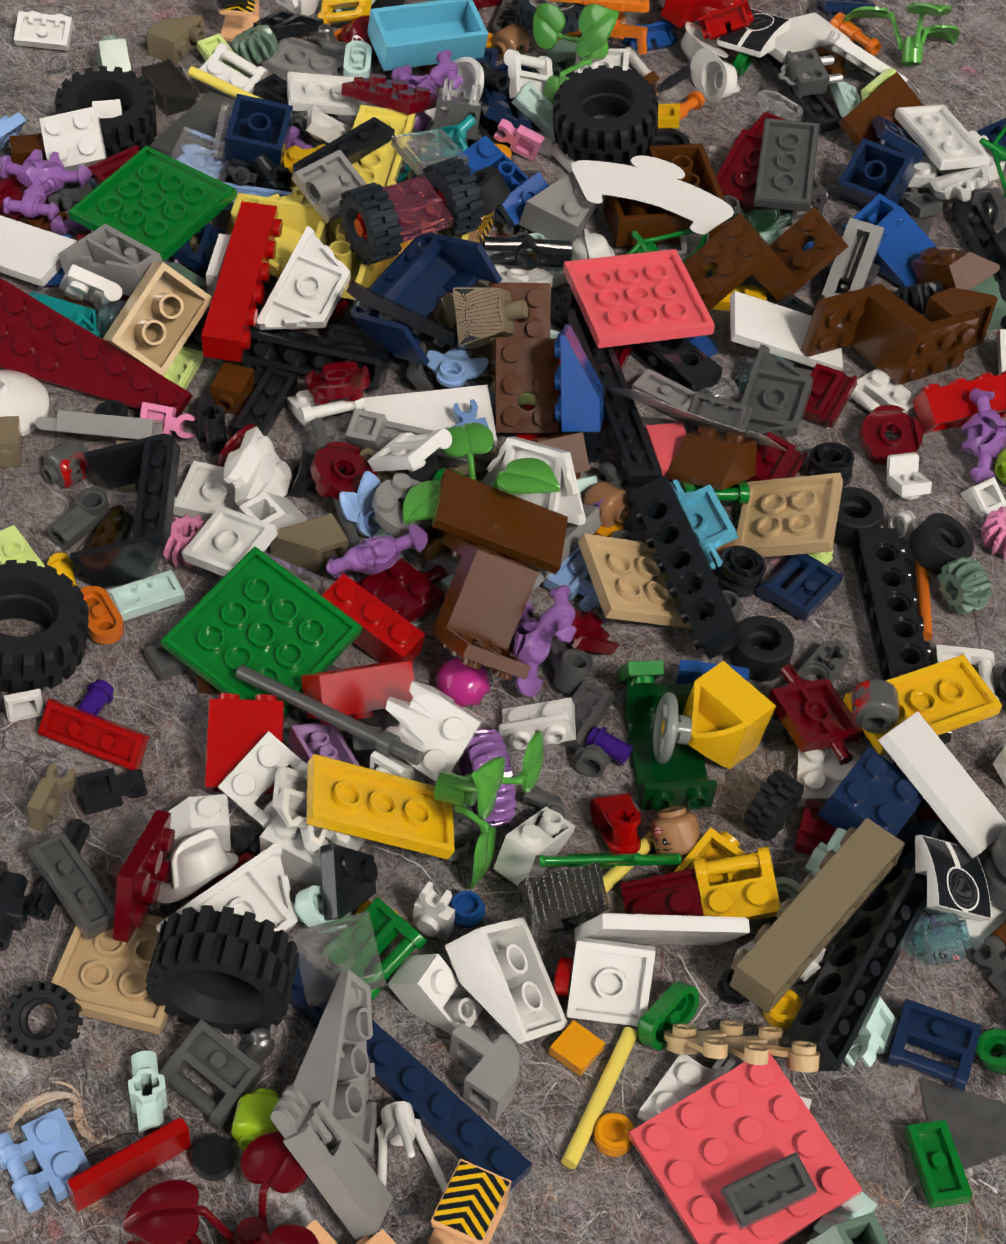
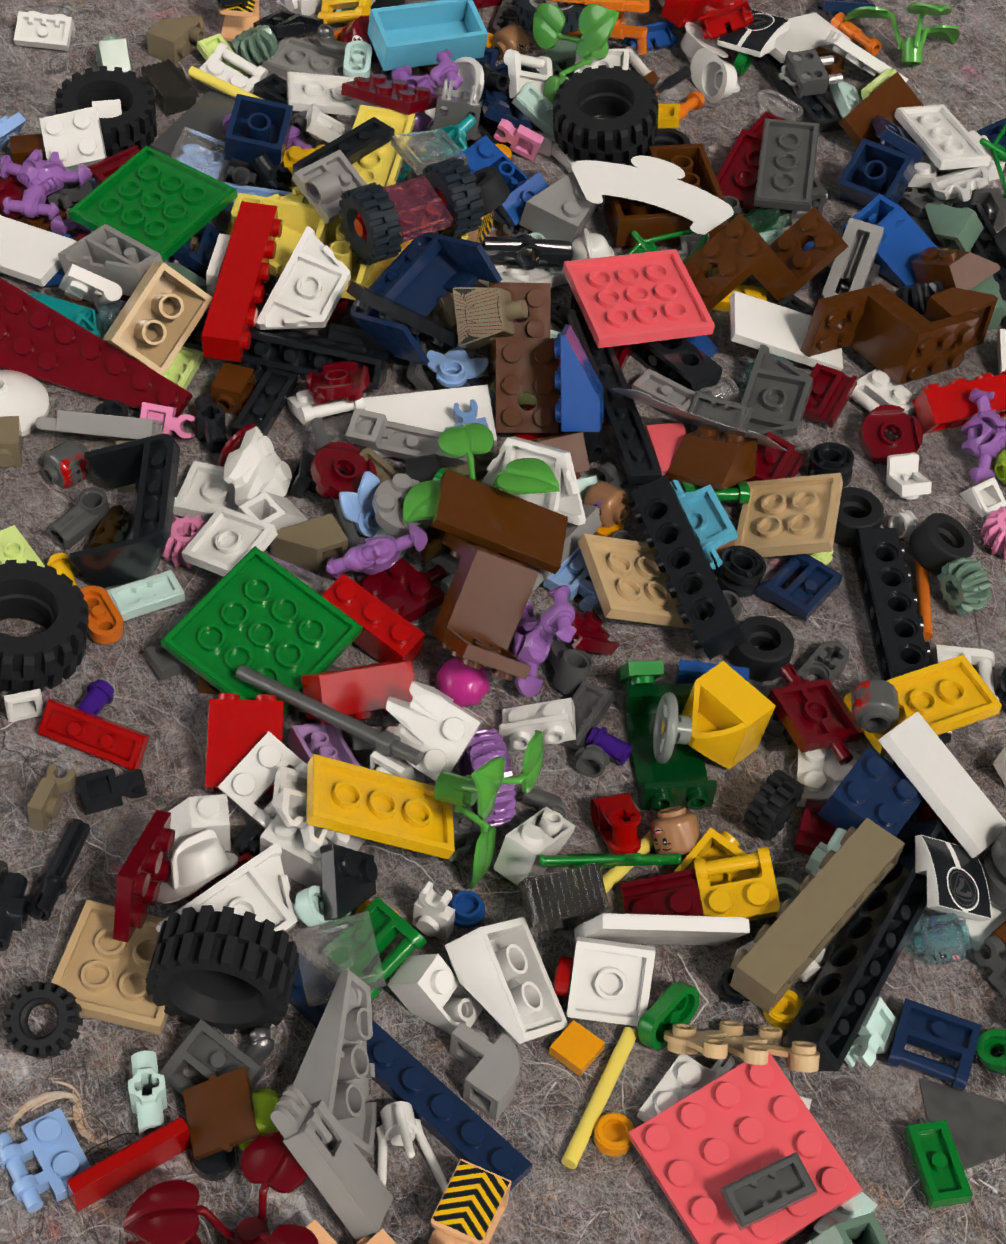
(74, 884): dark grey tile -> none
(220, 1113): none -> reddish brown piece
(223, 122): clear tile -> none
(409, 451): white plate -> none
(954, 226): none -> sand green slope

